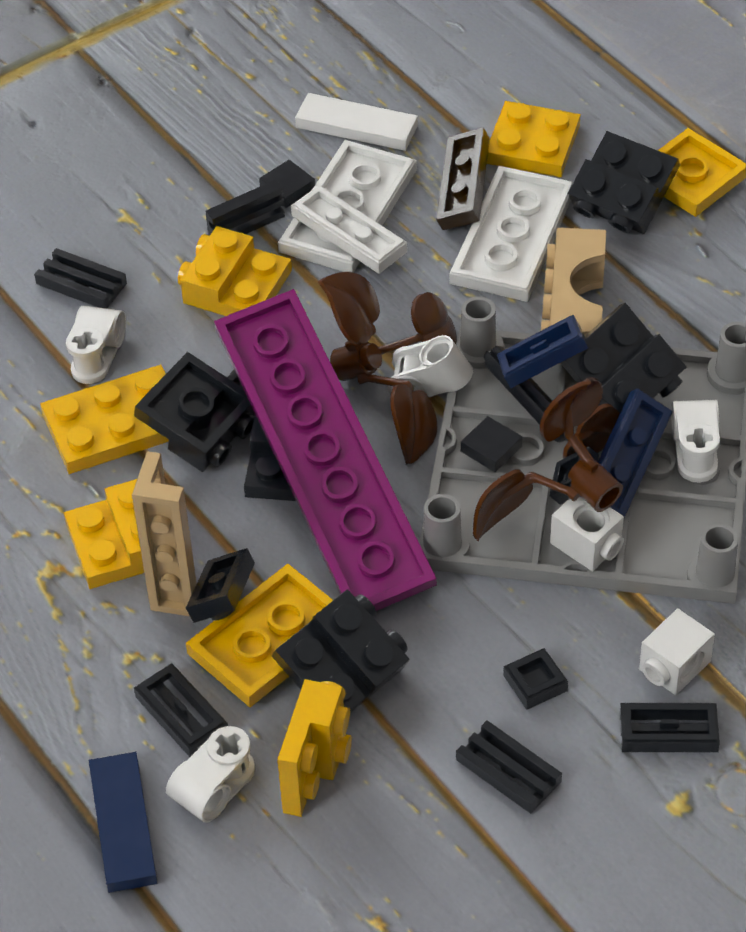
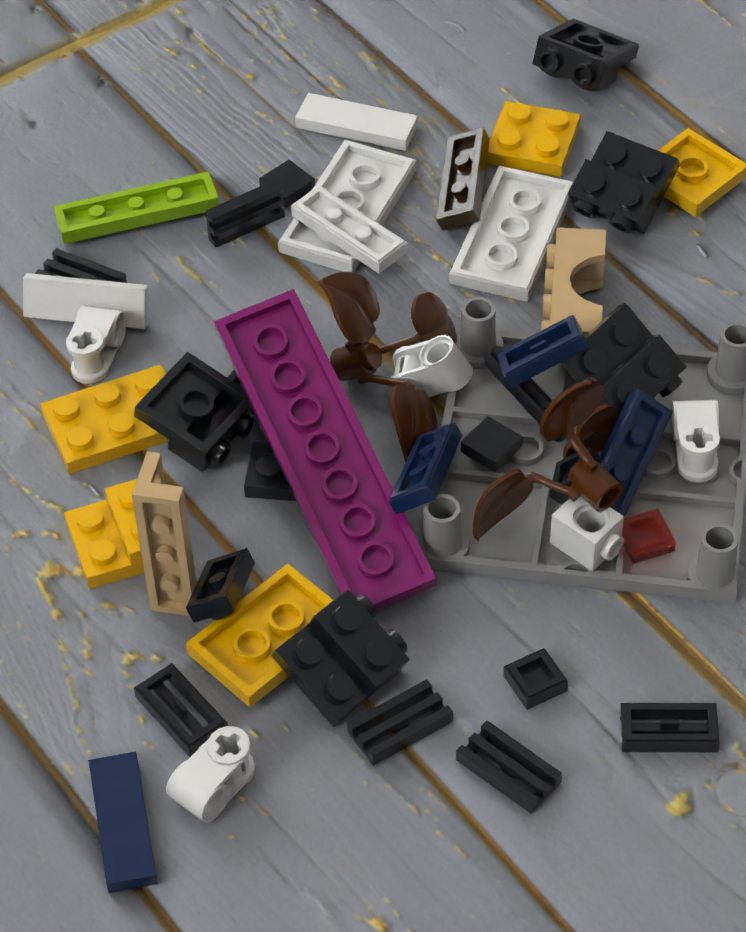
(62, 296): none -> white tile
(135, 207): none -> lime plate
(231, 273): yellow plate -> none
(313, 743): yellow plate -> none
(395, 716): none -> black tile
(425, 468): none -> dark blue tile
(583, 54): none -> black plate
(647, 536): none -> clear red tile
(676, 652): white brick -> none

